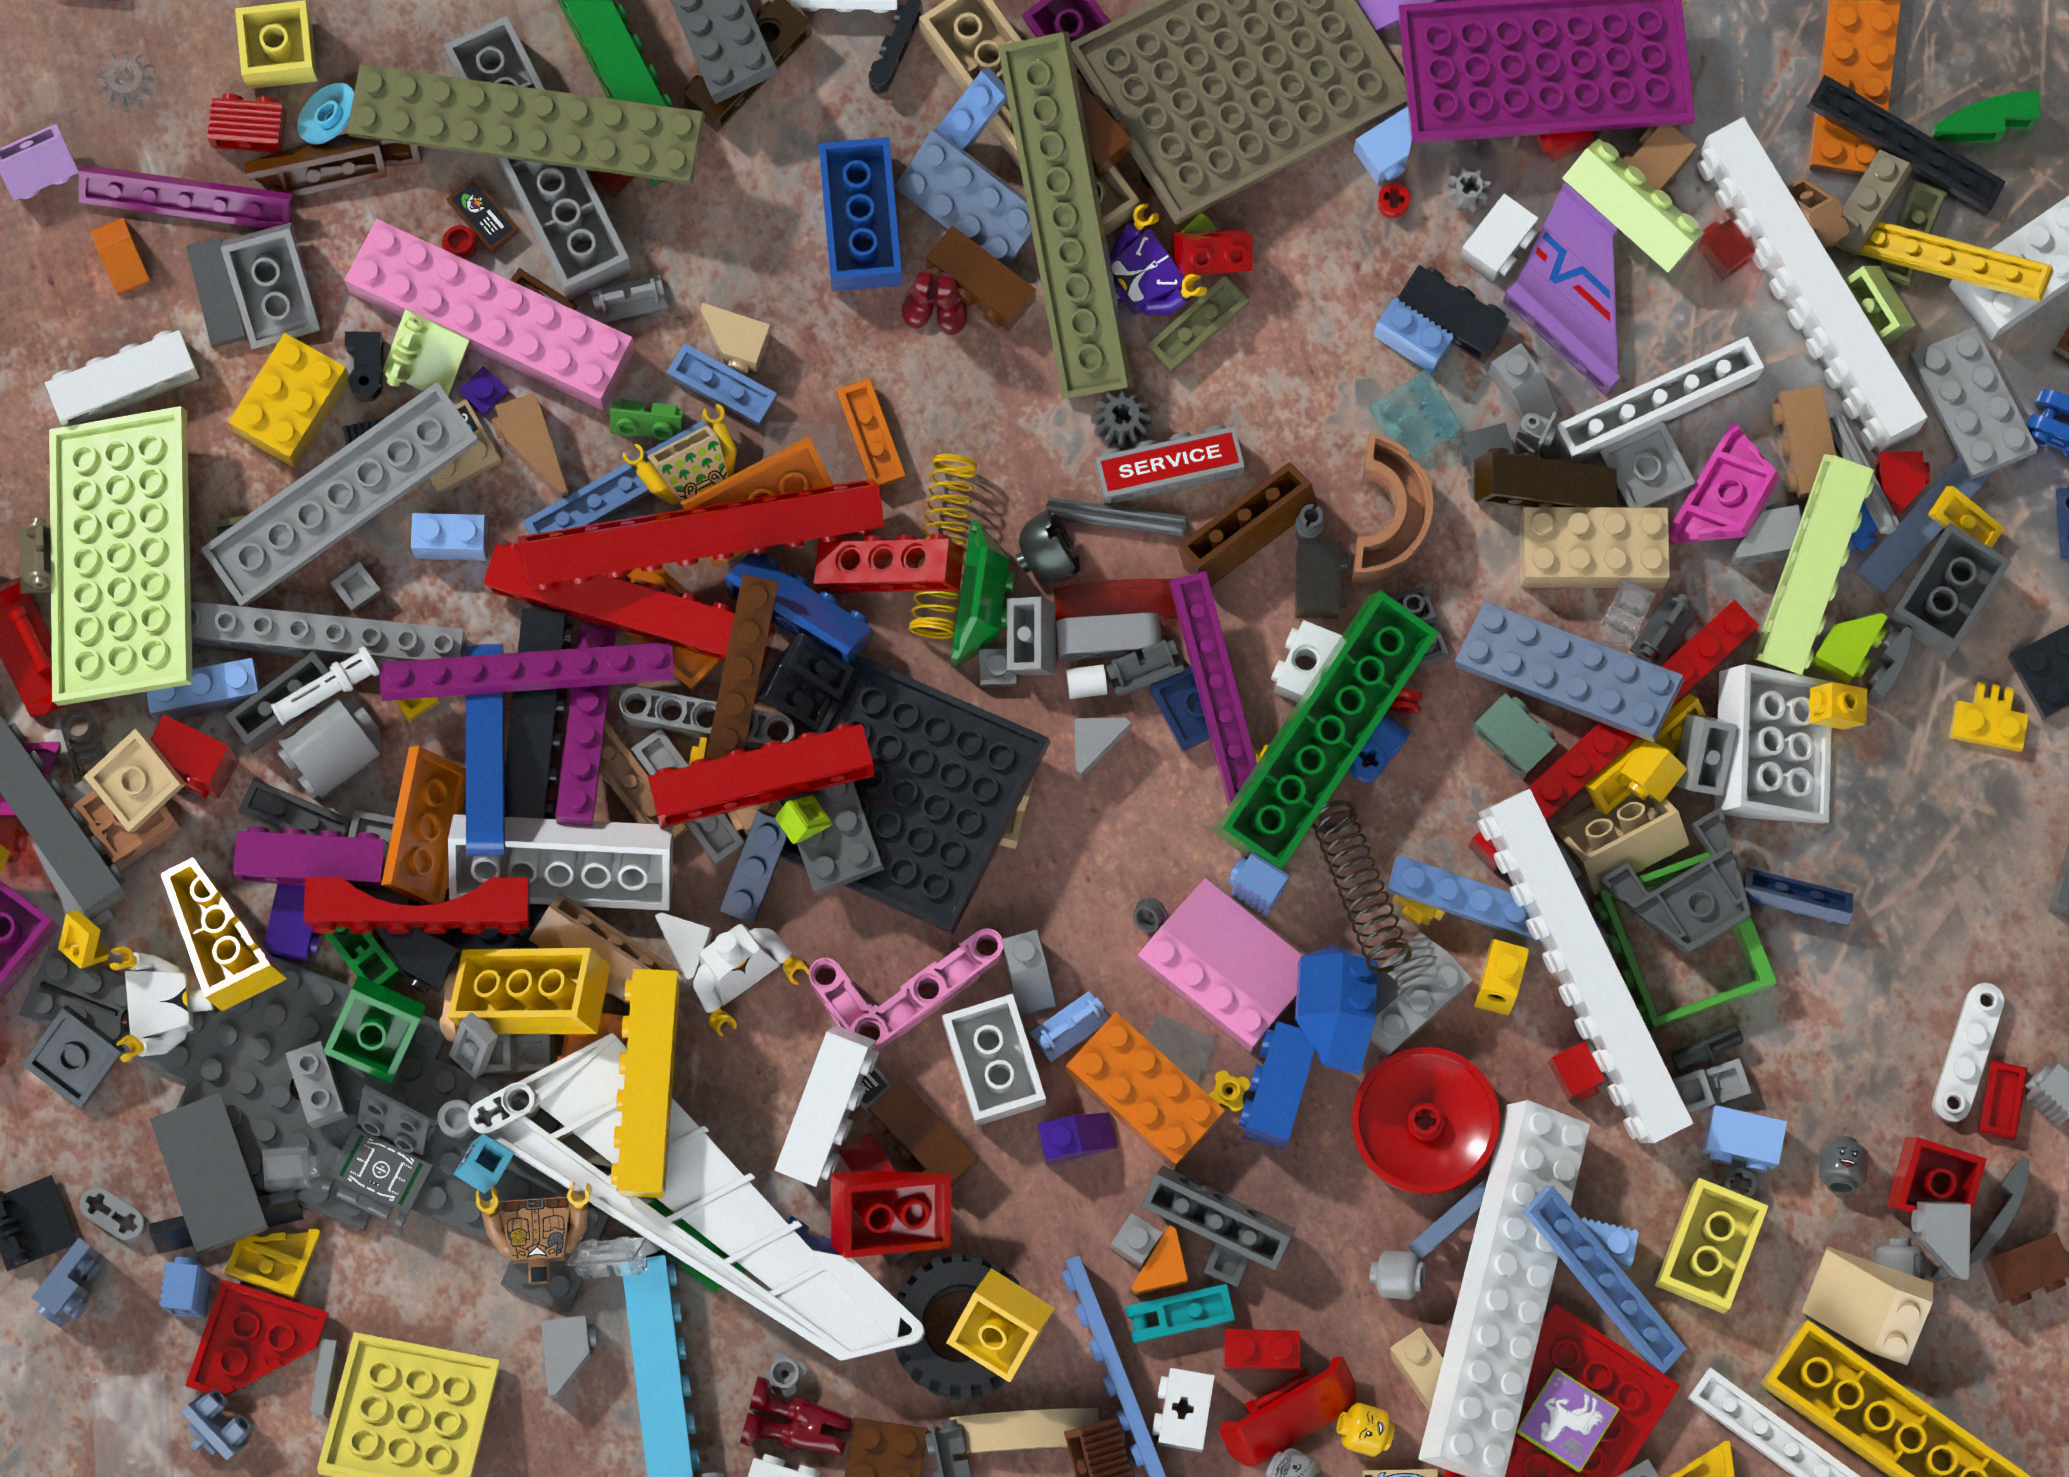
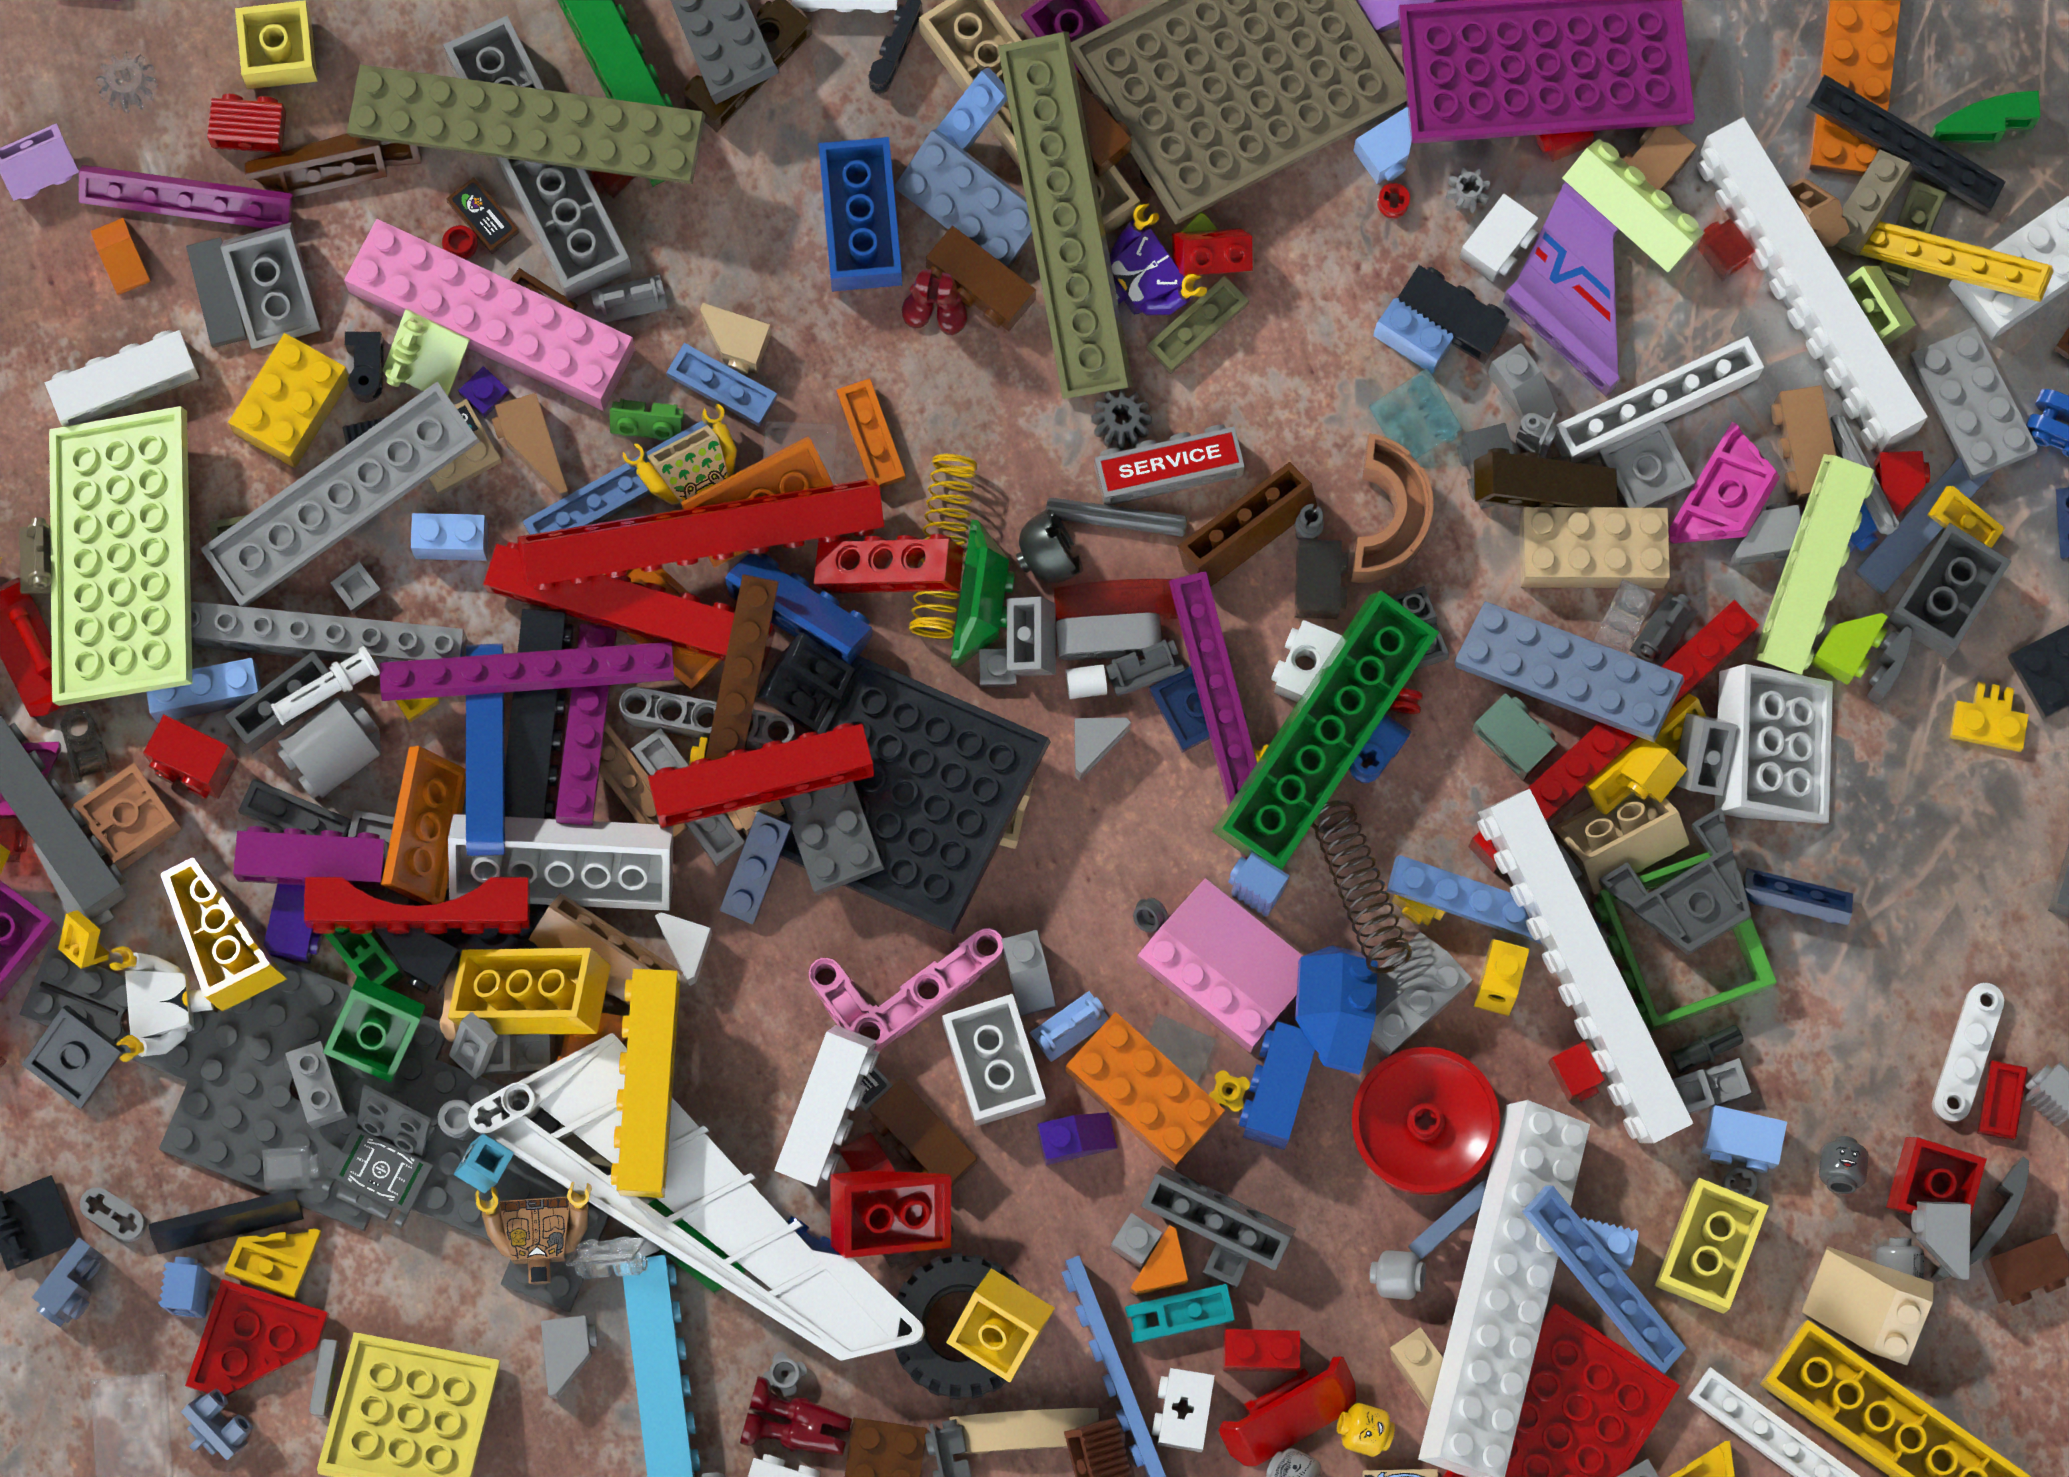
(134, 780): tan plate -> none
(209, 1174): dark grey tile -> none
(325, 113): medium azure dish -> none
(735, 964): white torso -> none
(802, 818): lime slope -> none
(1567, 1420): tile -> none
(1838, 706): yellow brick -> none

